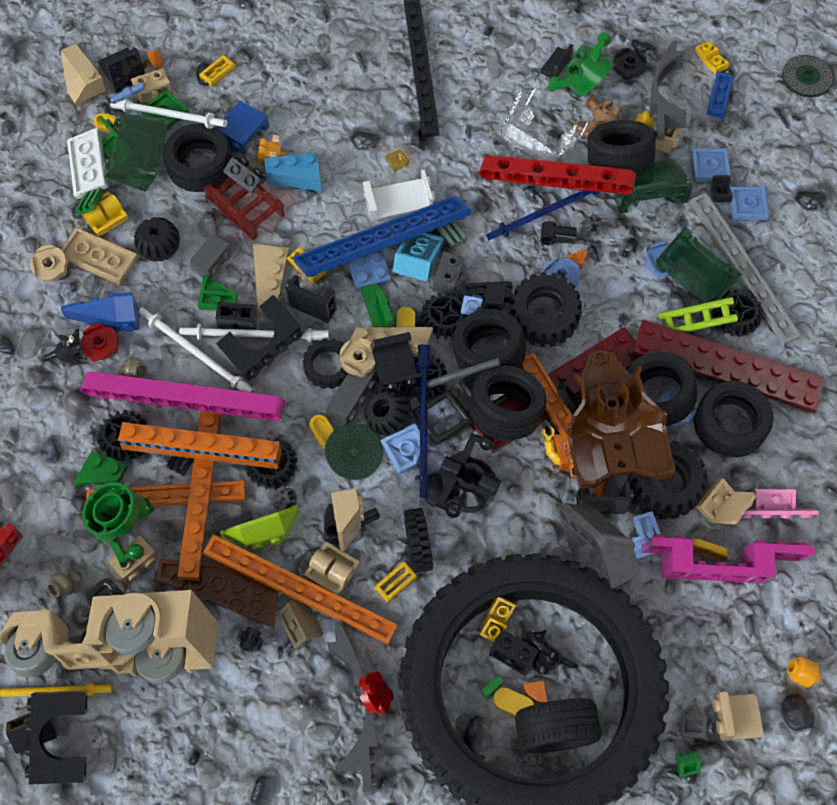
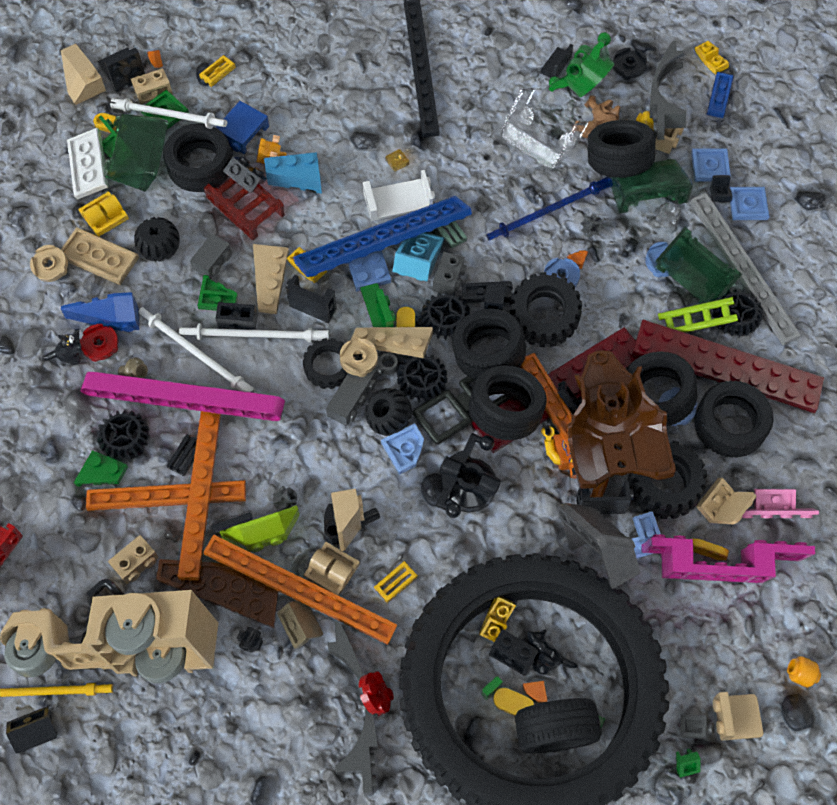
(44, 766): black arch -> none
(62, 584): dark tan animal -> none
(89, 199): green tile -> none
(112, 513): green piece -> none
(128, 92): medium blue bar -> none
(200, 445): orange brick -> none
(250, 361): black arch -> none
(287, 455): black gear -> none
(321, 429): yellow tile -> none
(343, 462): clear green piece -> none
(394, 361): black panel -> none
(418, 540): black tyre -> none
(423, 365): clear blue bar -> none
(464, 372): dark grey bar -> none
(471, 304): medium blue bracket -> none
(552, 233): black piece -> none
(558, 174): red beam -> none
(819, 71): piece -> none

